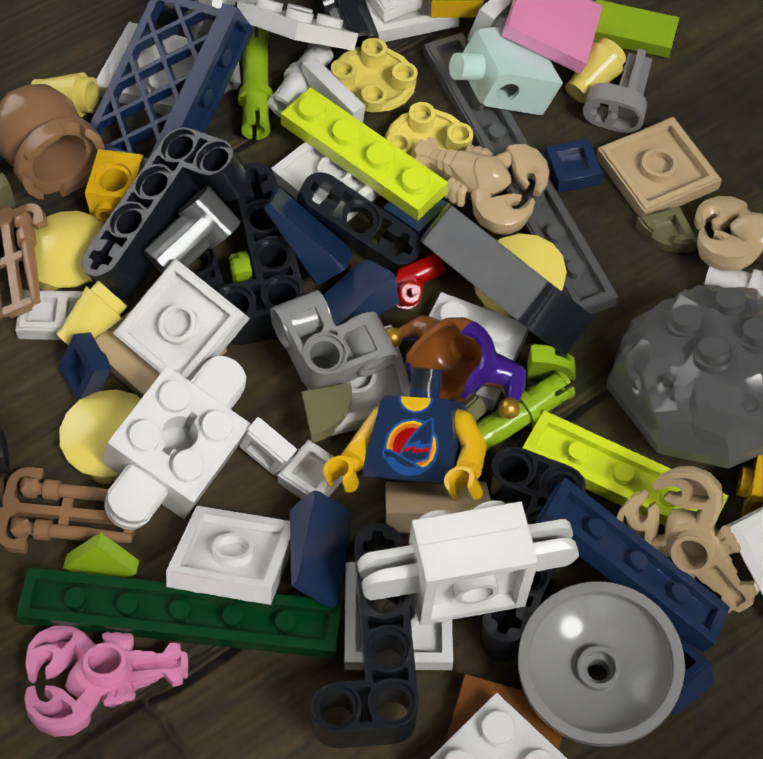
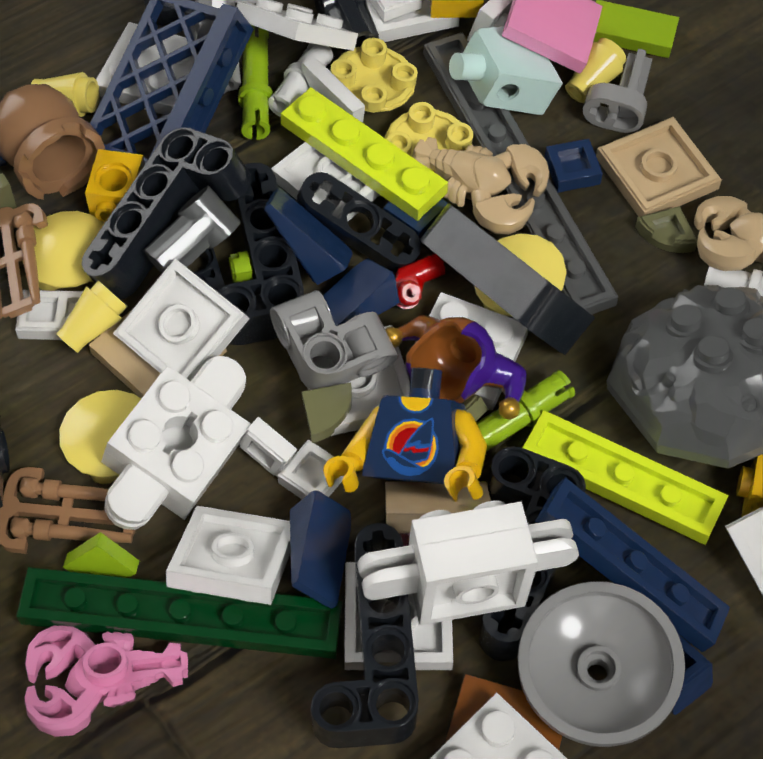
(84, 365): dark blue plate -> none
(544, 362): lime tile -> none
(692, 535): tan animal -> none

